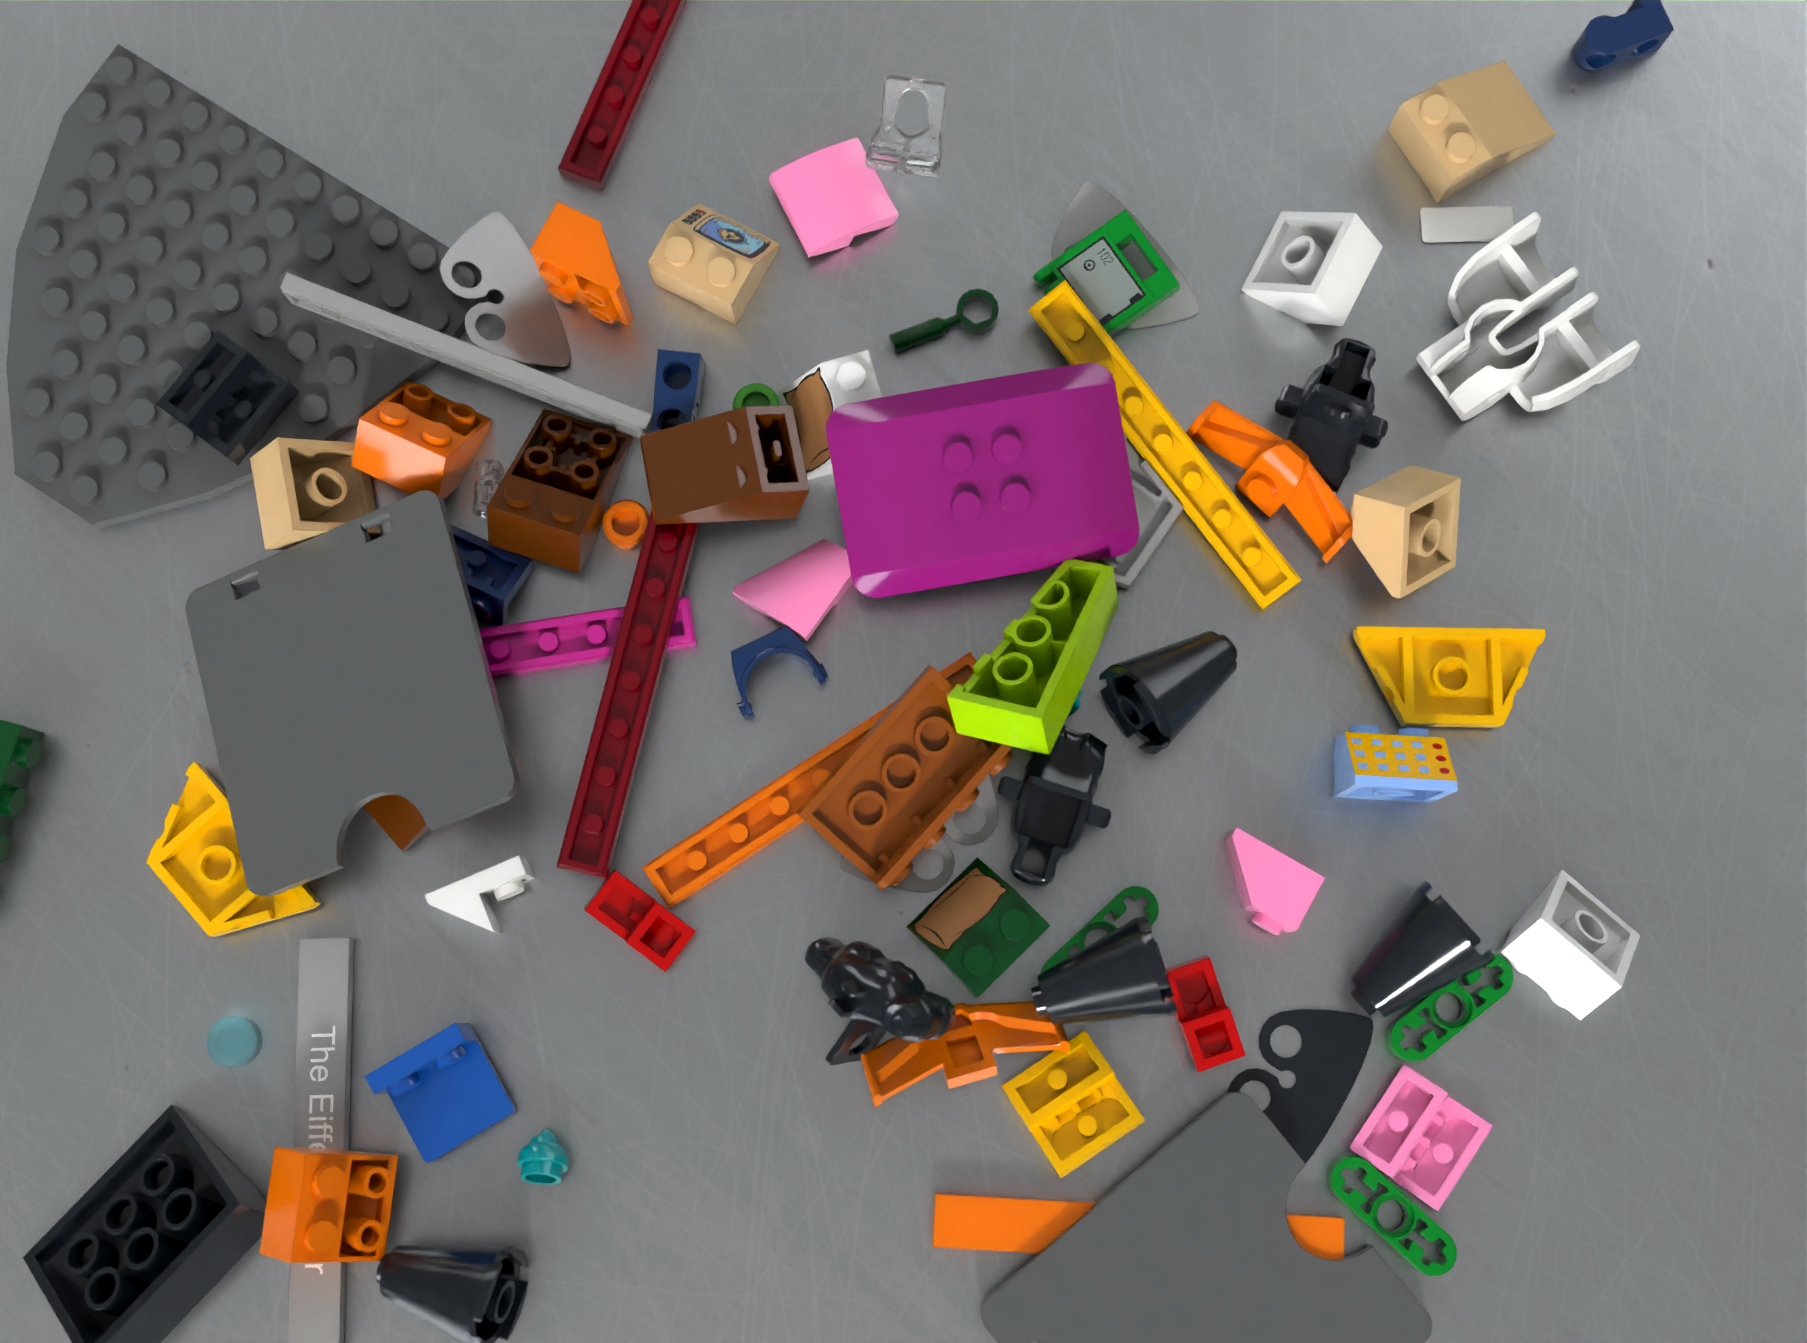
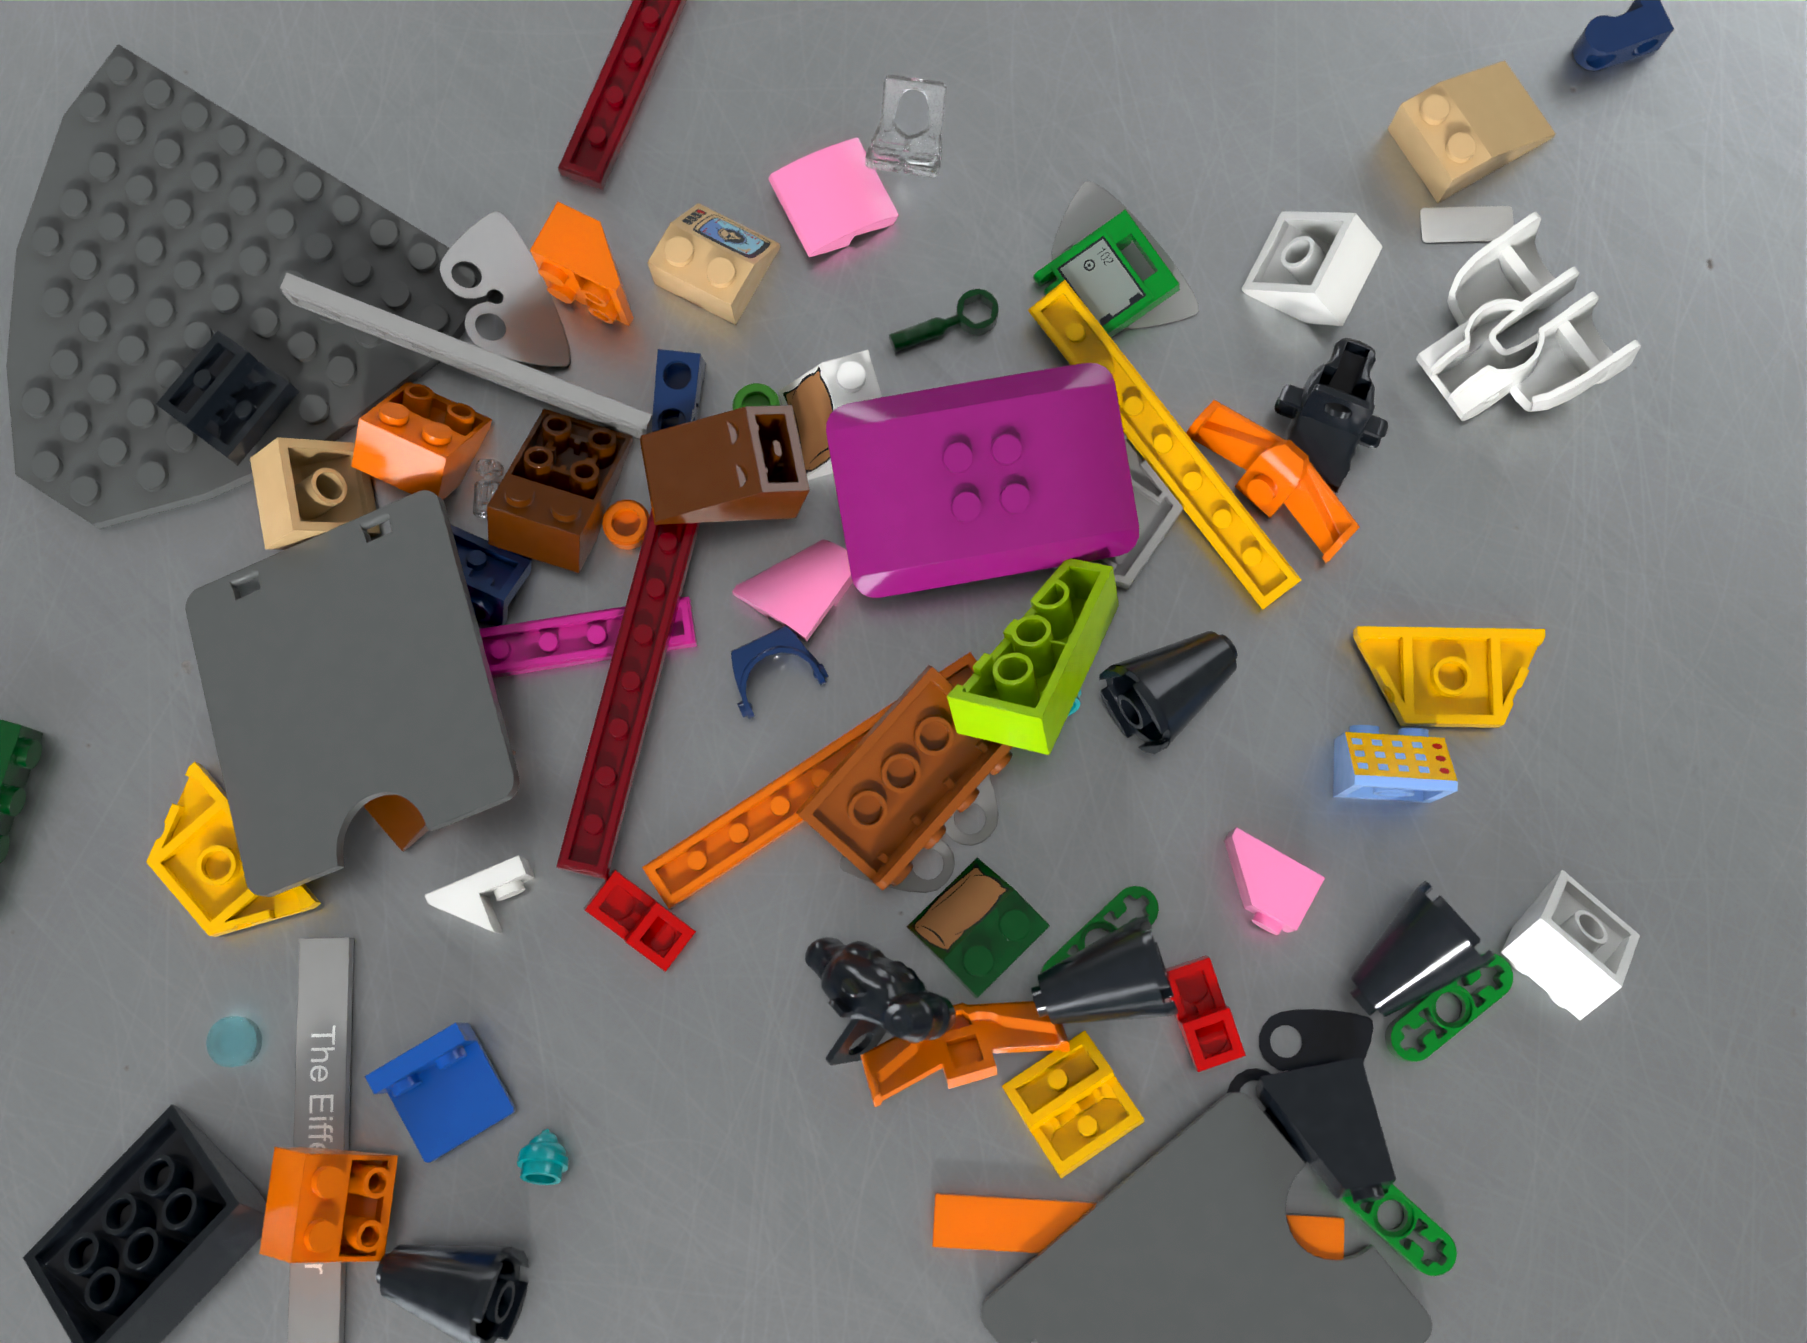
(1054, 804): black piece -> none
(1333, 1125): none -> black slope
(1408, 527): tan slope -> none
(1420, 1138): bright pink slope -> none

